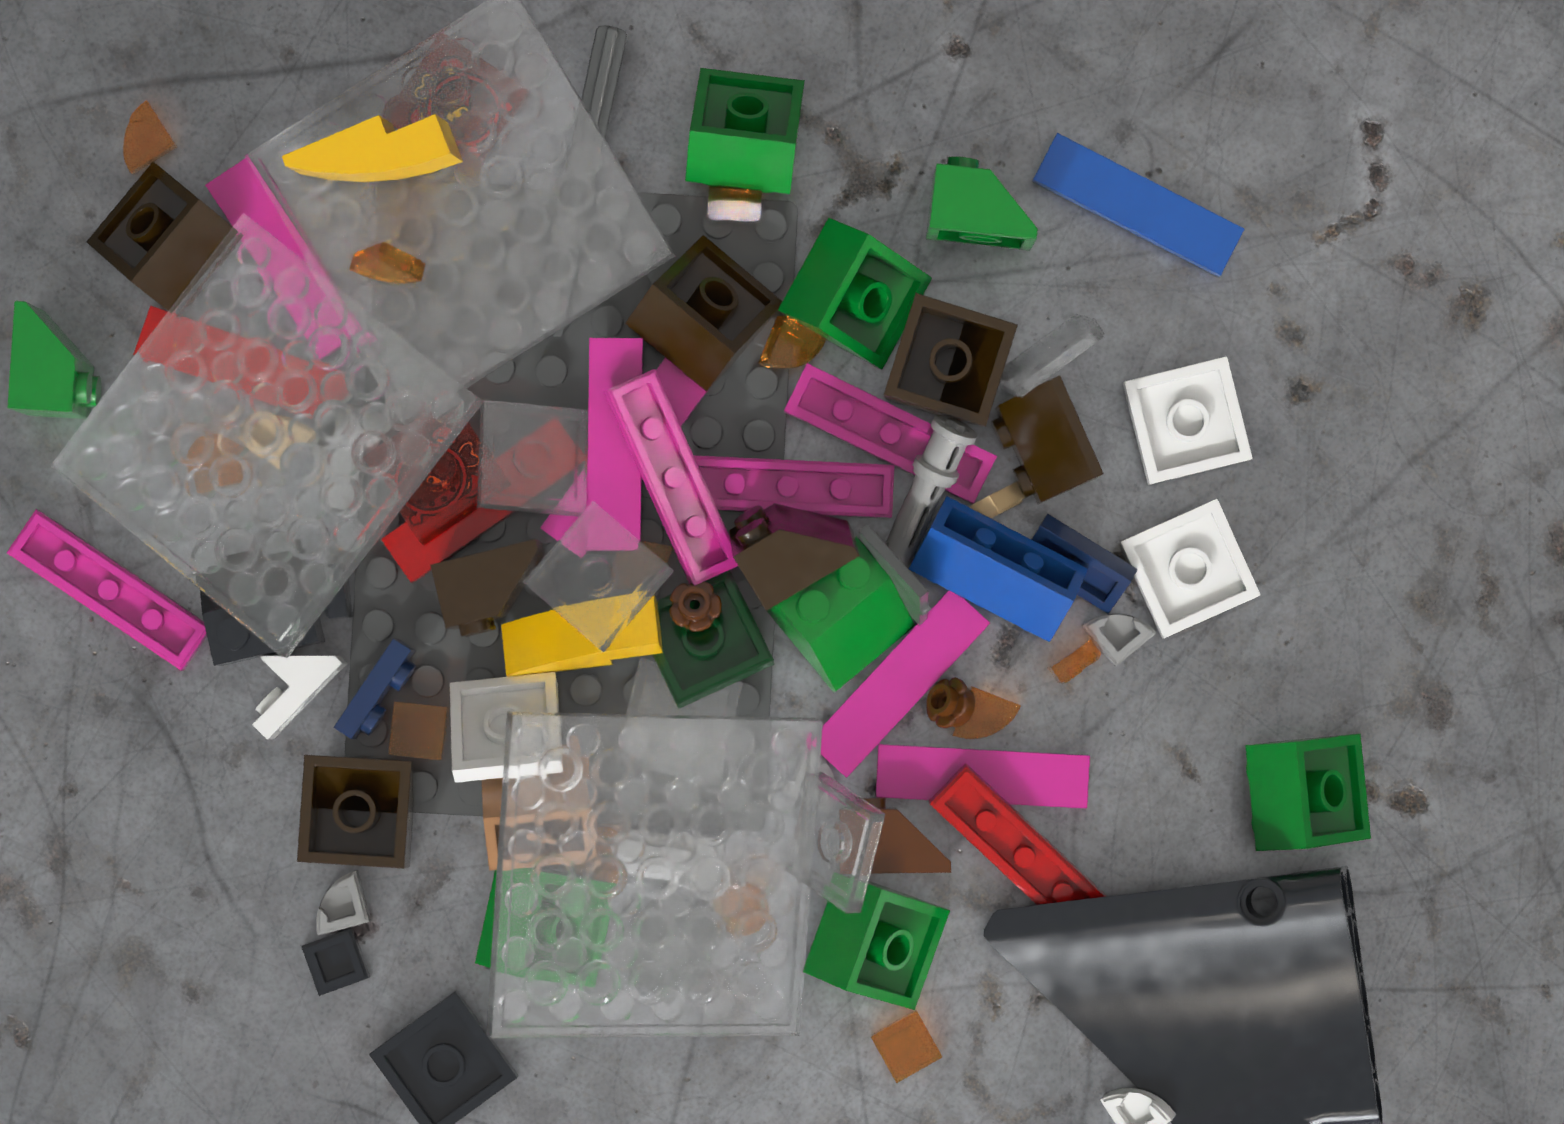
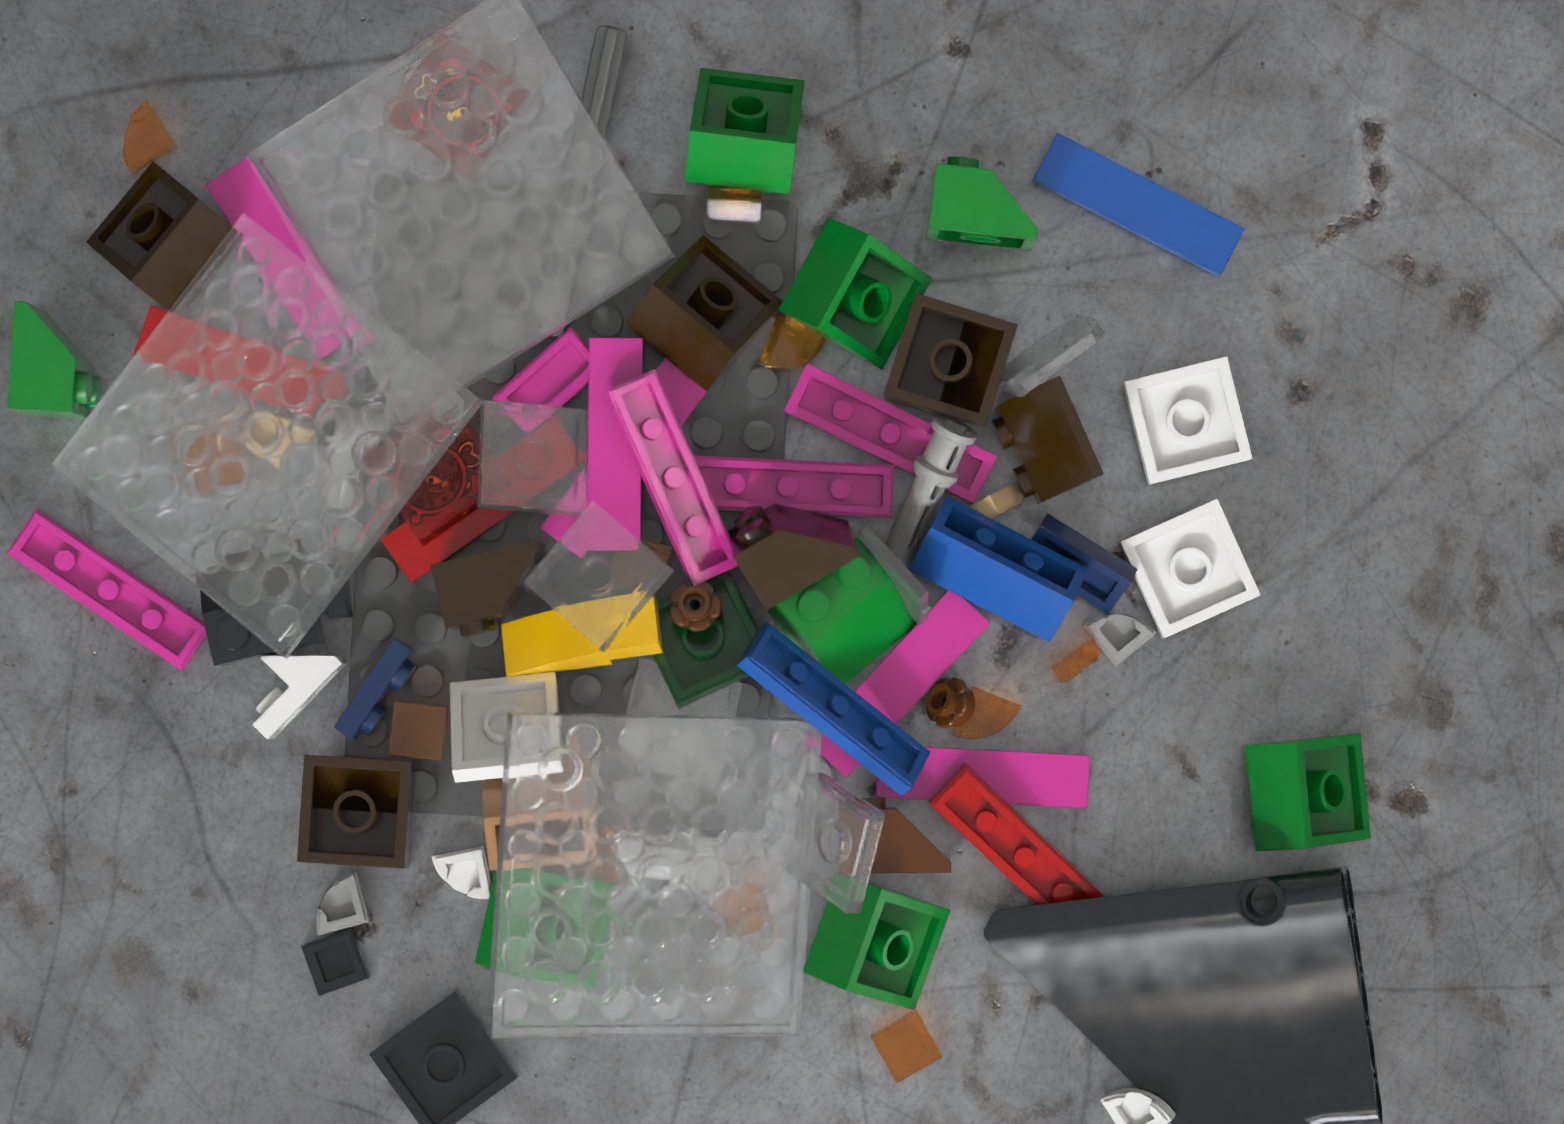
(378, 152): yellow slope -> none
(387, 264): clear orange tile -> none
(466, 871): none -> white tile
(552, 376): none -> dark pink tile
(833, 708): none -> blue tile

